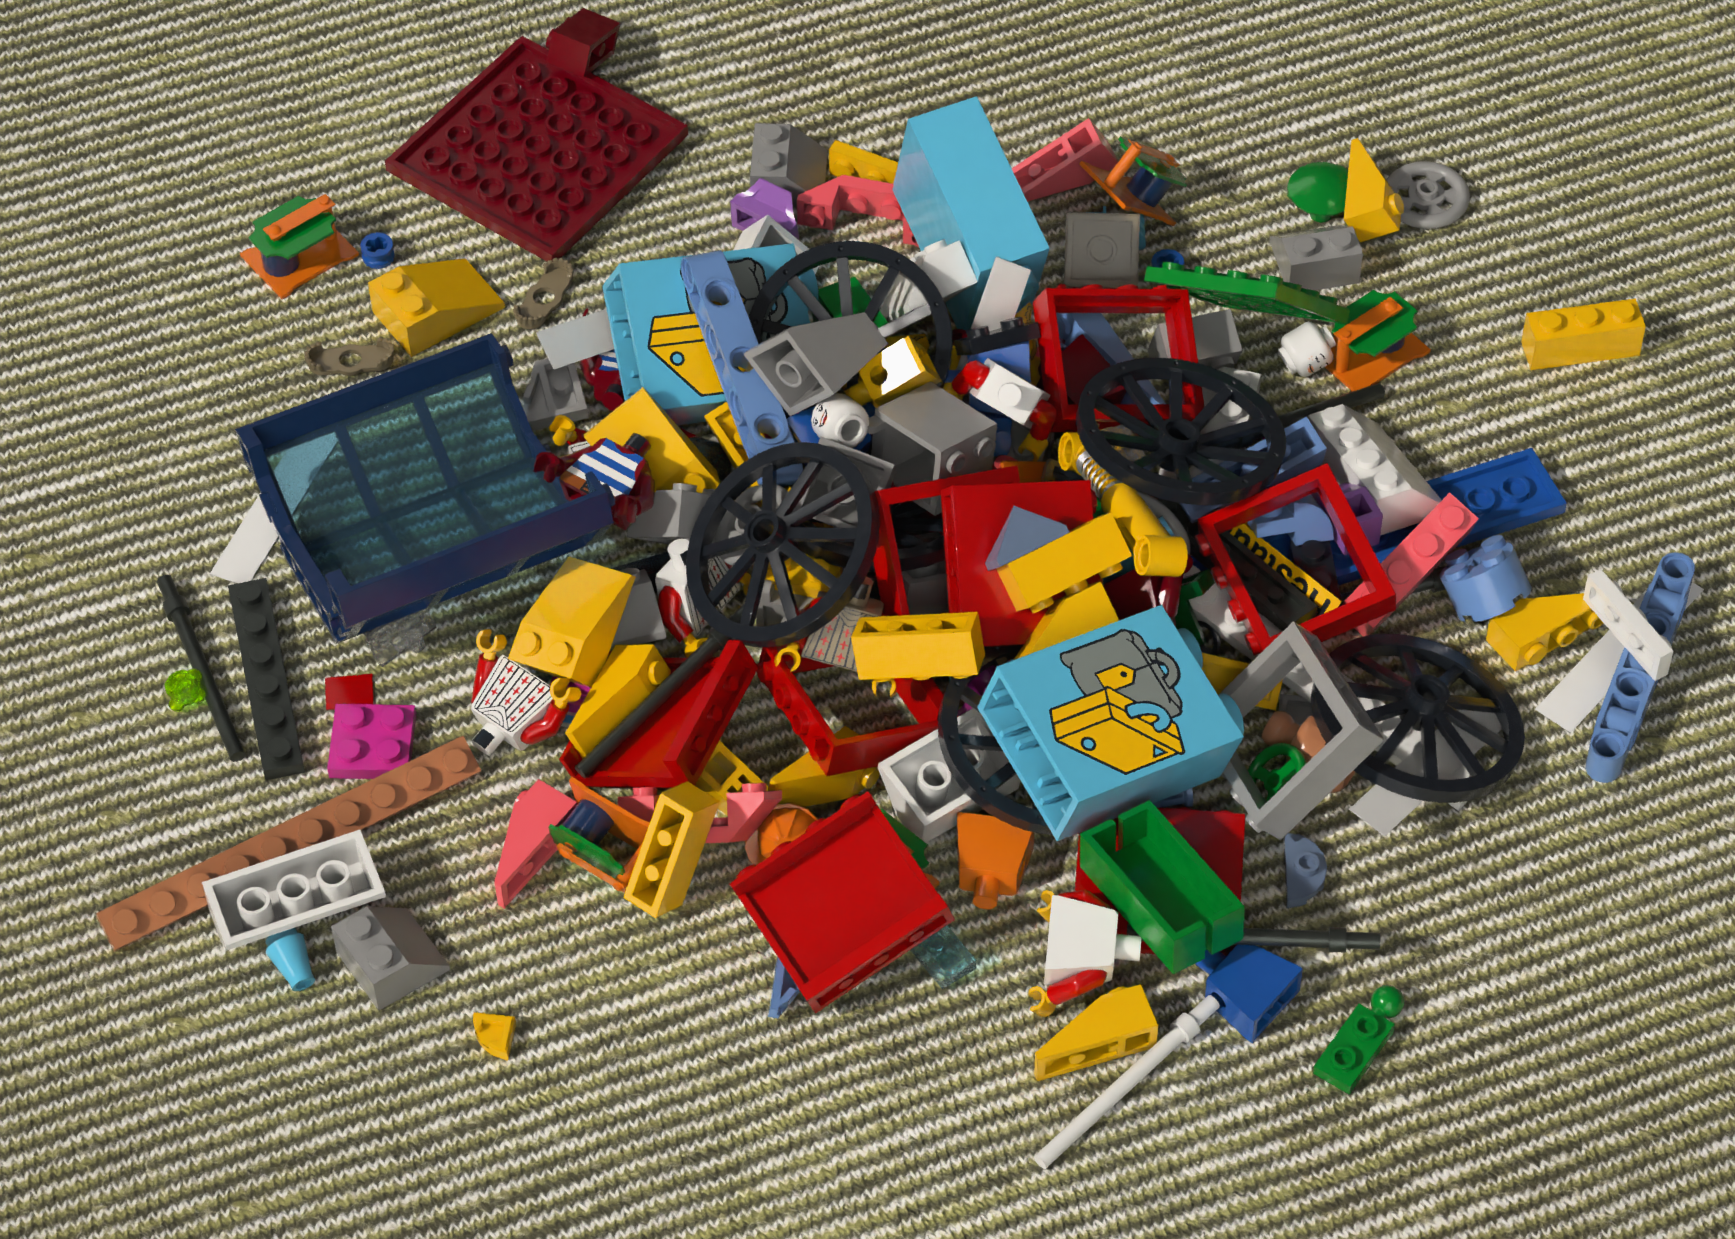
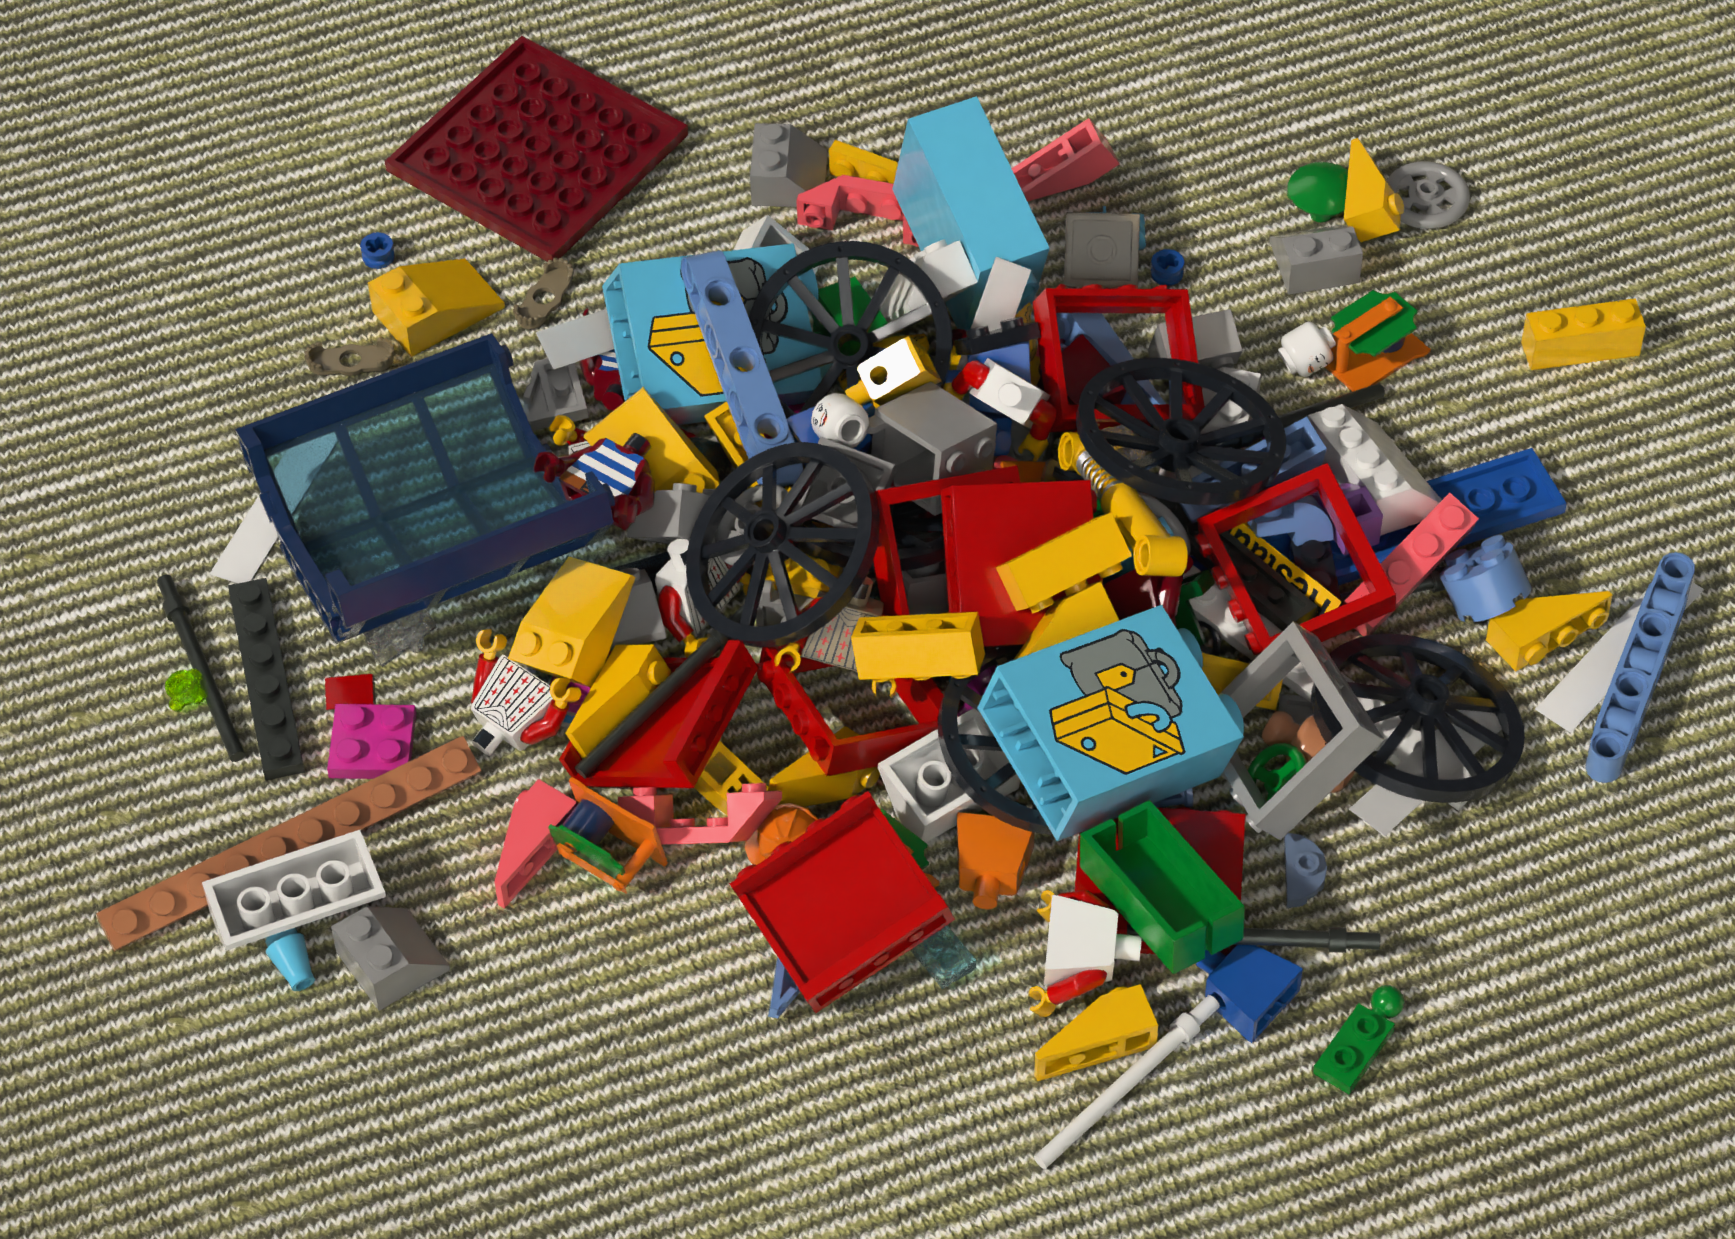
(296, 244): piece -> none
(495, 1033): yellow tile -> none
(582, 42): dark red brick -> none
(671, 849): yellow brick -> none
(762, 200): medium lavender slope -> none
(815, 358): light grey slope -> none
(1022, 534): sand blue slope -> none
(1147, 185): piece -> none
(1248, 293): green plate -> none
(1628, 624): white plate -> none

